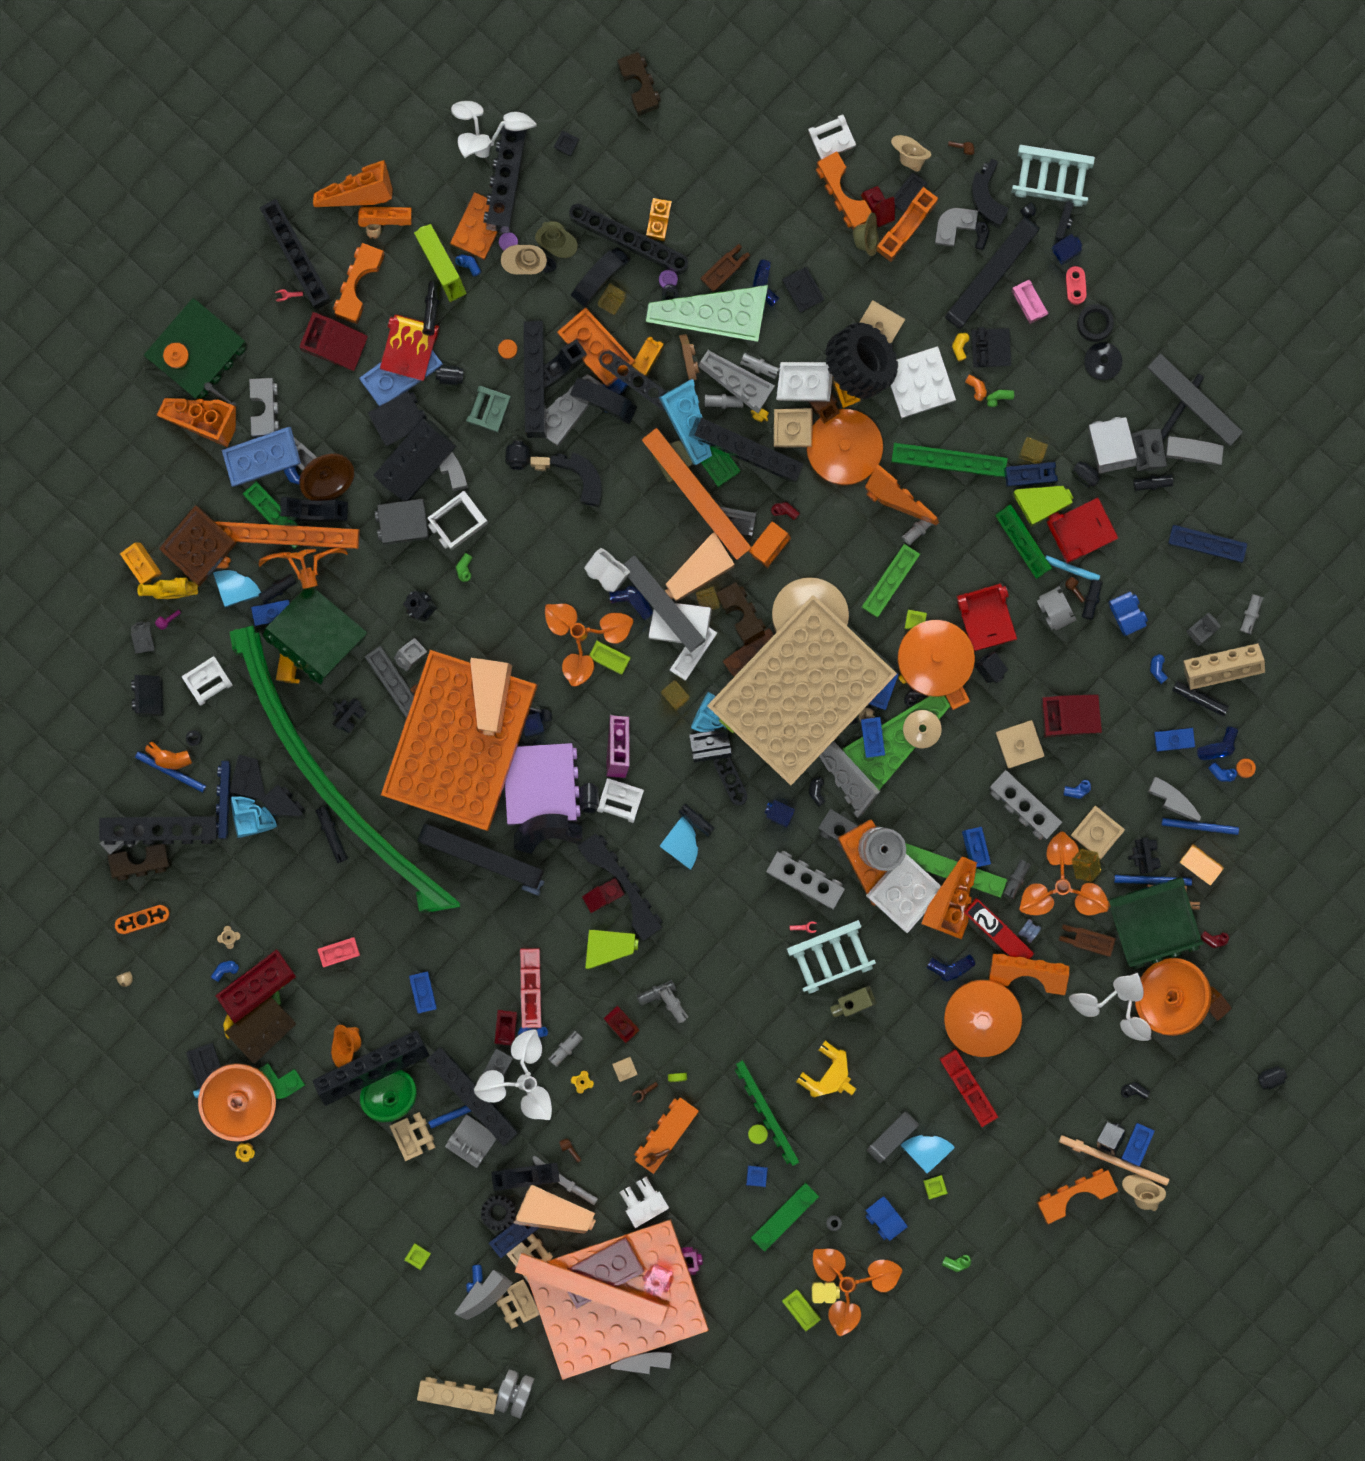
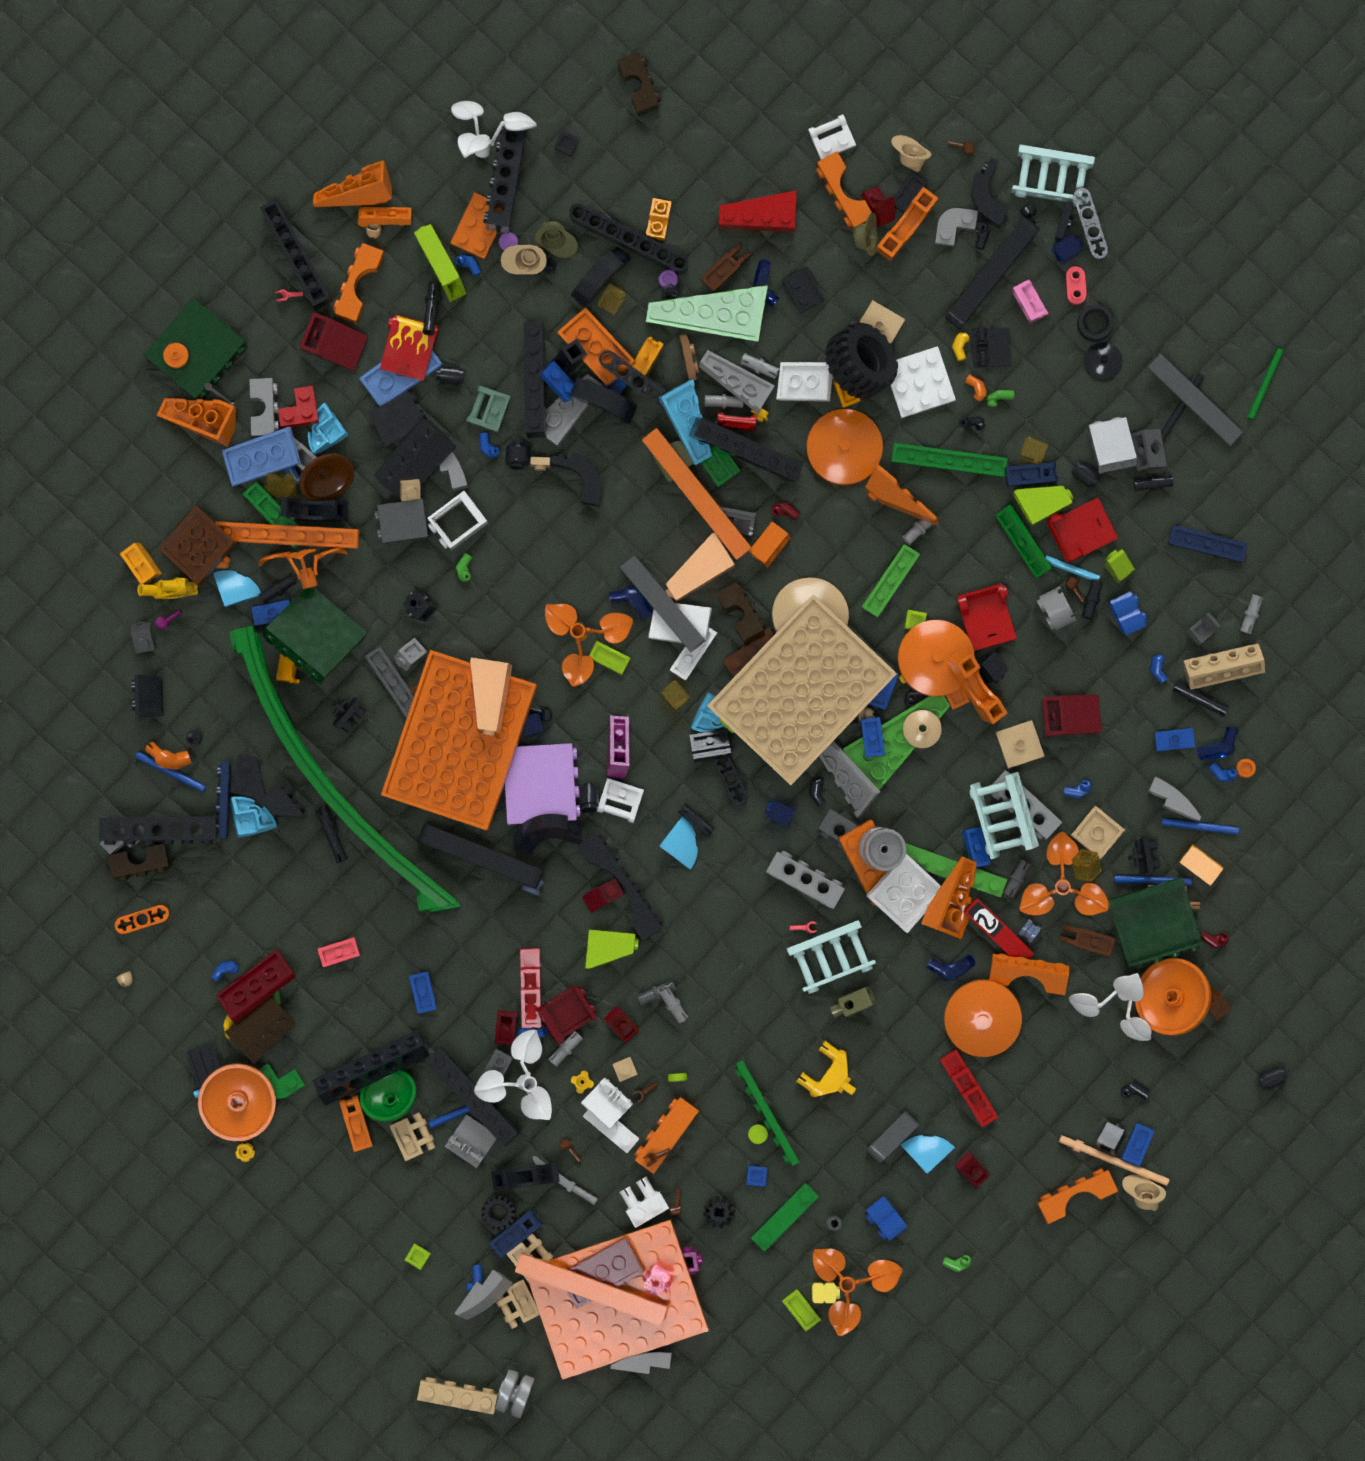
(202, 676): white plate -> none
(228, 942): tan plate -> none
(280, 486): none -> clear yellow plate
(302, 414): none -> red plate
(326, 432): none -> medium azure brick
(345, 1044): orange piece -> none
(356, 1124): none -> orange plate
(410, 490): none -> tan plate
(486, 448): none -> blue arm
(507, 349): orange tile -> none
(552, 1212): light nougat slope -> none
(558, 381): none -> blue plate
(566, 1013): none -> dark red panel
(606, 570): white brick -> none
(607, 1103): none -> white hinge
(617, 1133): none -> white plate
(676, 1210): none -> reddish brown hand
(708, 598): clear yellow panel -> none
(720, 1205): none -> black gear
(737, 423): none -> red plate
(761, 214): none -> red wedge
(793, 428): tan plate -> none
(825, 409): reddish brown brick -> none
(935, 1187): lime tile -> none
(967, 672): none -> orange arch
(972, 1170): none -> dark red slope
(978, 422): none -> black arm
(1022, 819): none -> light aqua fence
(1093, 221): none -> beam
(1118, 565): none -> lime slope
(1194, 450): light grey slope -> none
(1265, 384): none -> green bar

